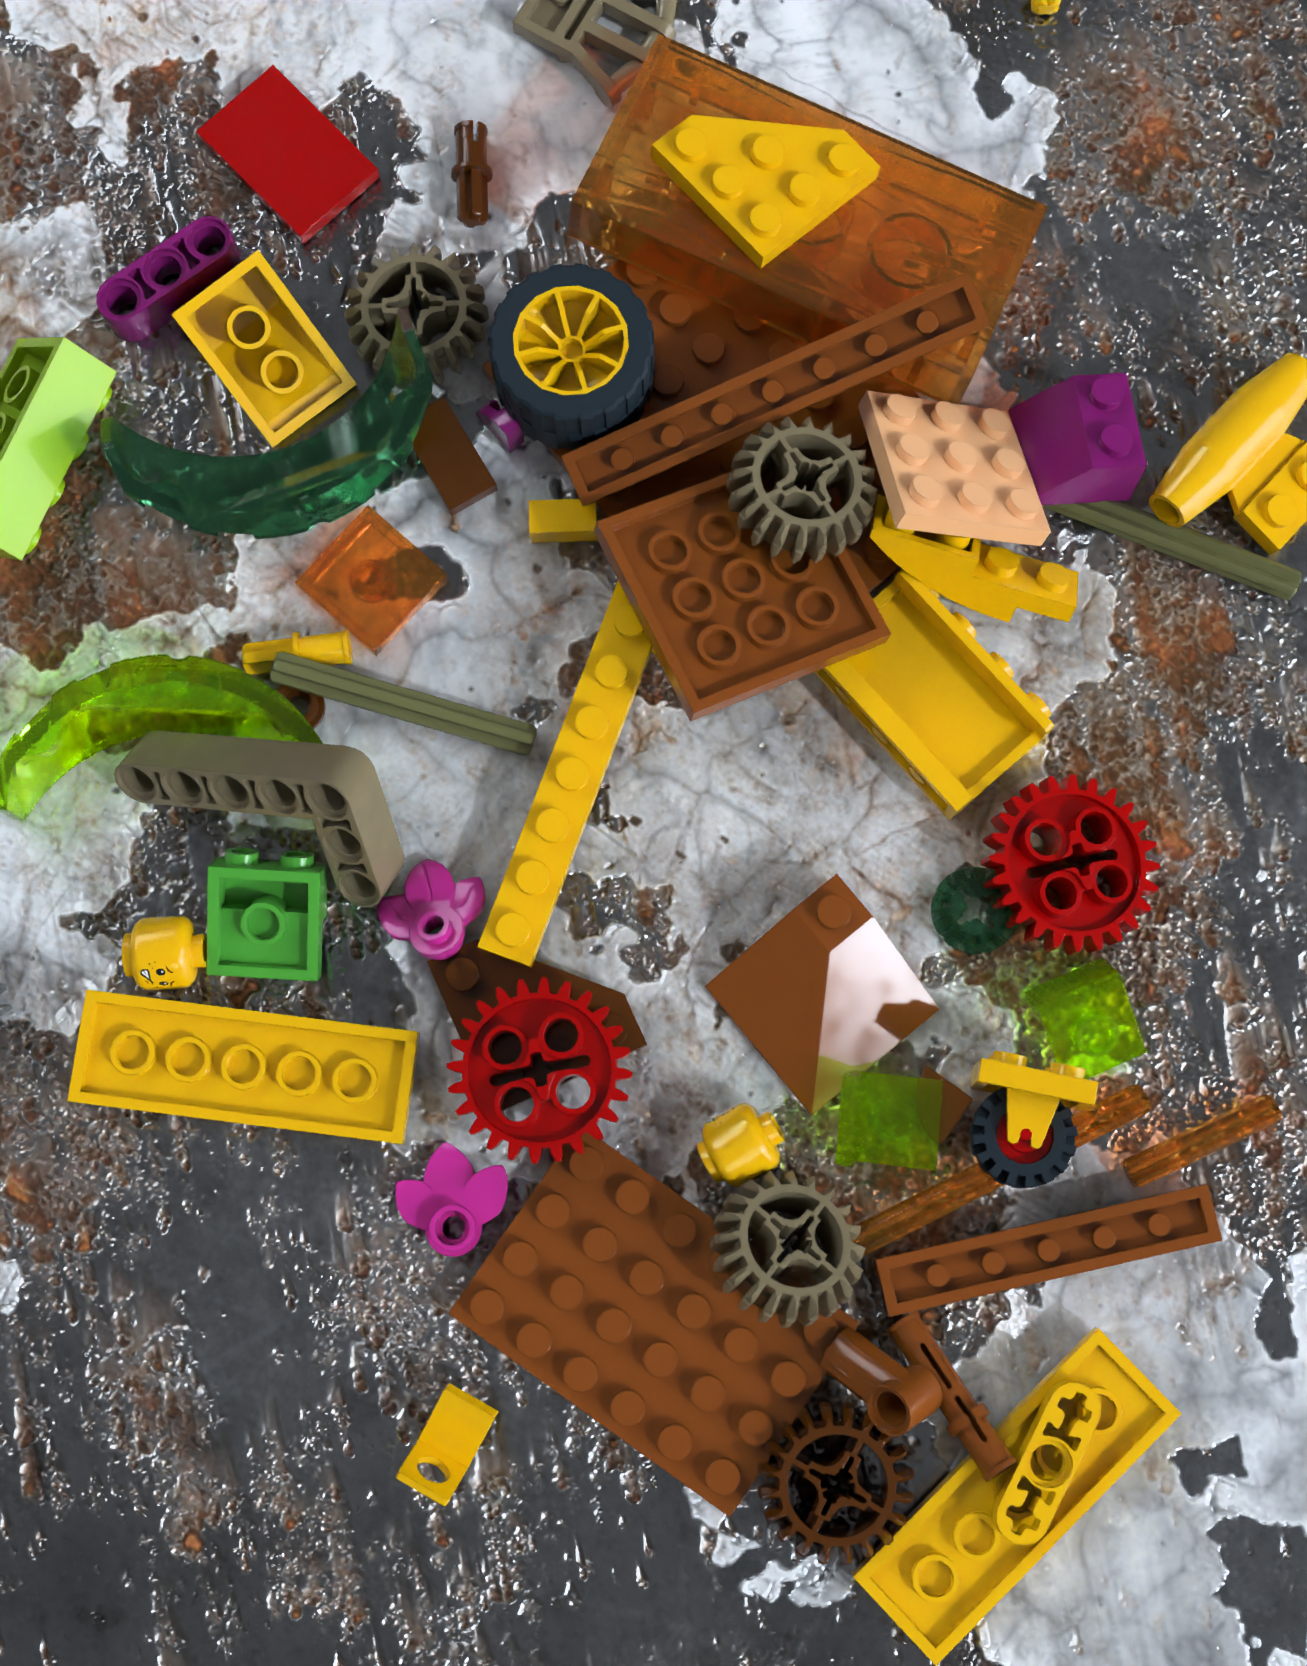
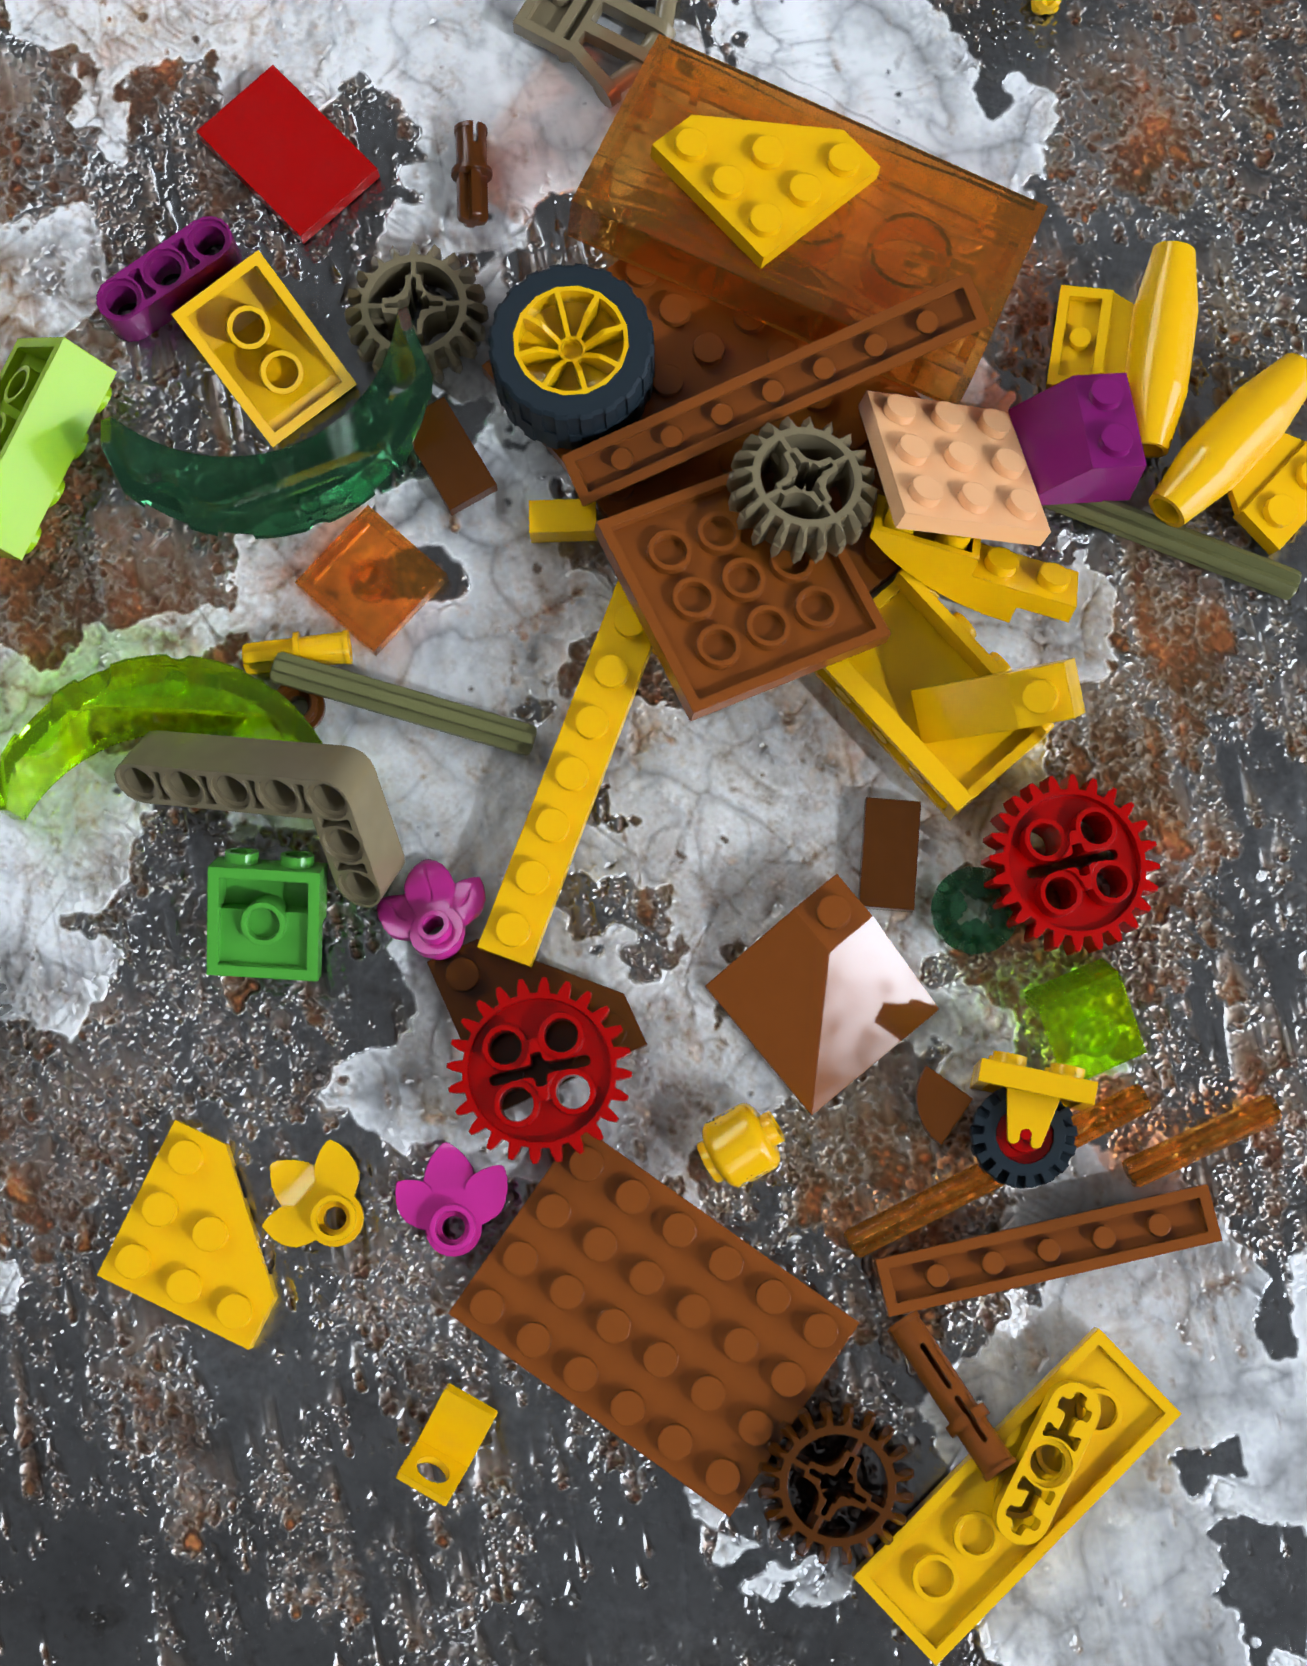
(164, 952): yellow head -> none
(195, 1240): none -> yellow plate
(244, 1066): yellow plate -> none
(310, 1193): none -> yellow plate
(501, 425): magenta tile -> none
(825, 1272): dark tan gear -> none
(889, 854): none -> reddish brown tile
(889, 1120): clear neon green piece -> none
(893, 1394): dark orange piece -> none
(999, 702): none -> yellow slope
(1145, 339): none -> yellow plate

